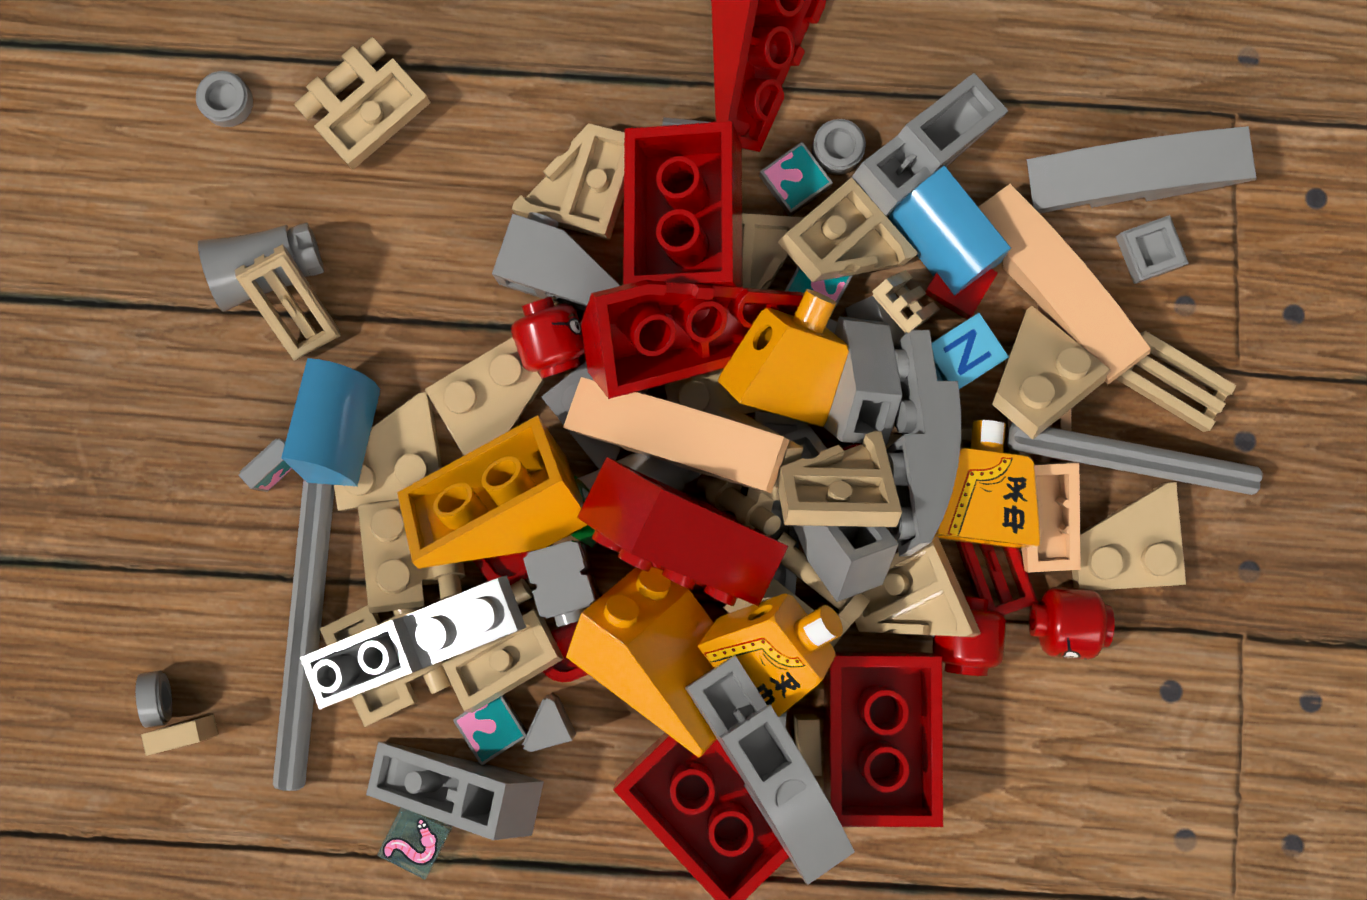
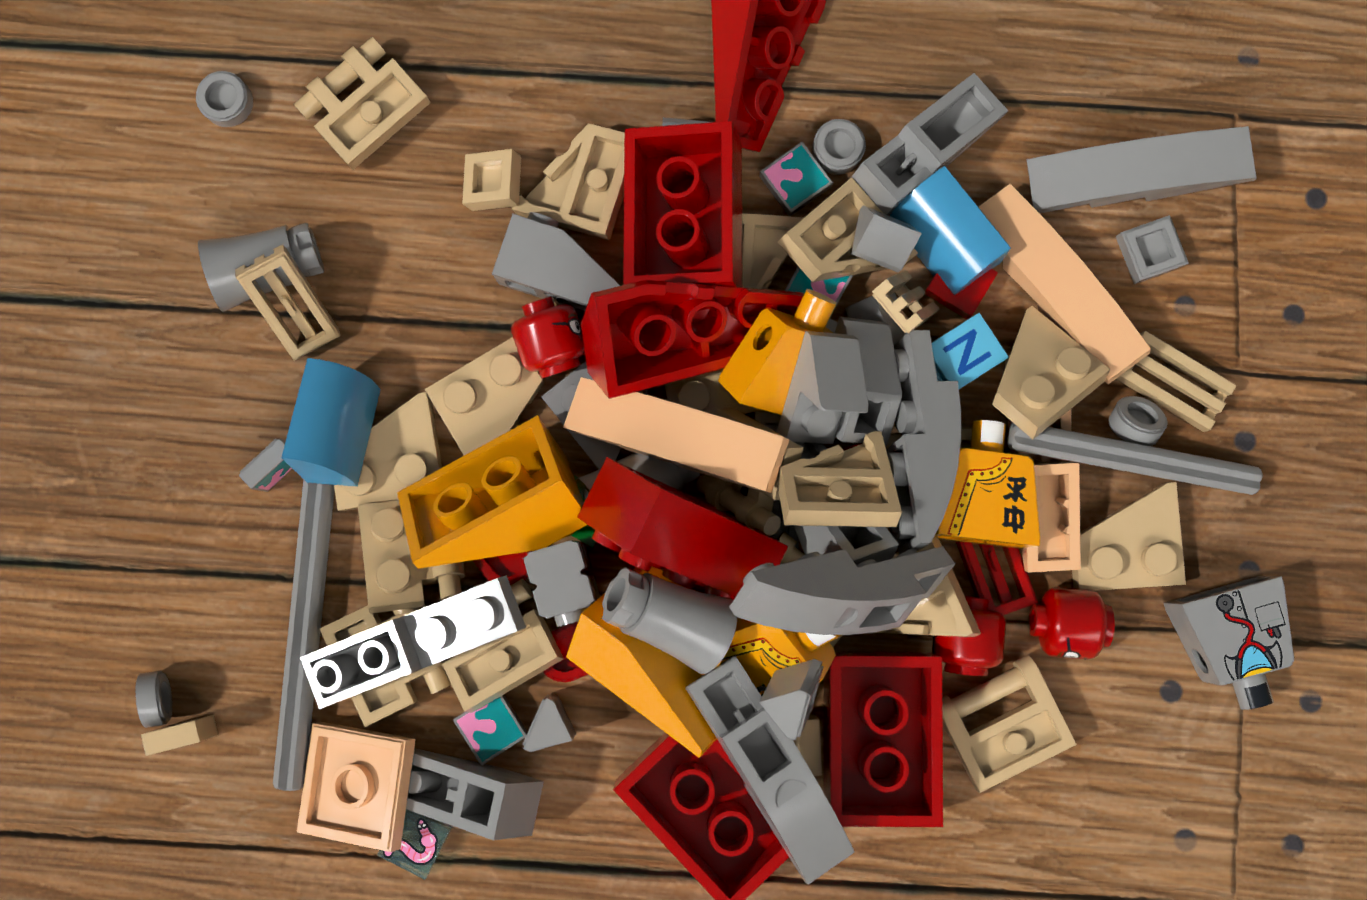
(356, 786): none -> light nougat tile
(491, 180): none -> tan tile
(671, 617): none -> light grey plant
(792, 696): none -> light grey slope
(823, 386): none -> light grey slope
(837, 596): none -> light grey slope
(883, 239): none -> light grey slope
(1013, 739): none -> tan plate
(1138, 421): none -> light grey tile
(1237, 635): none -> light grey torso

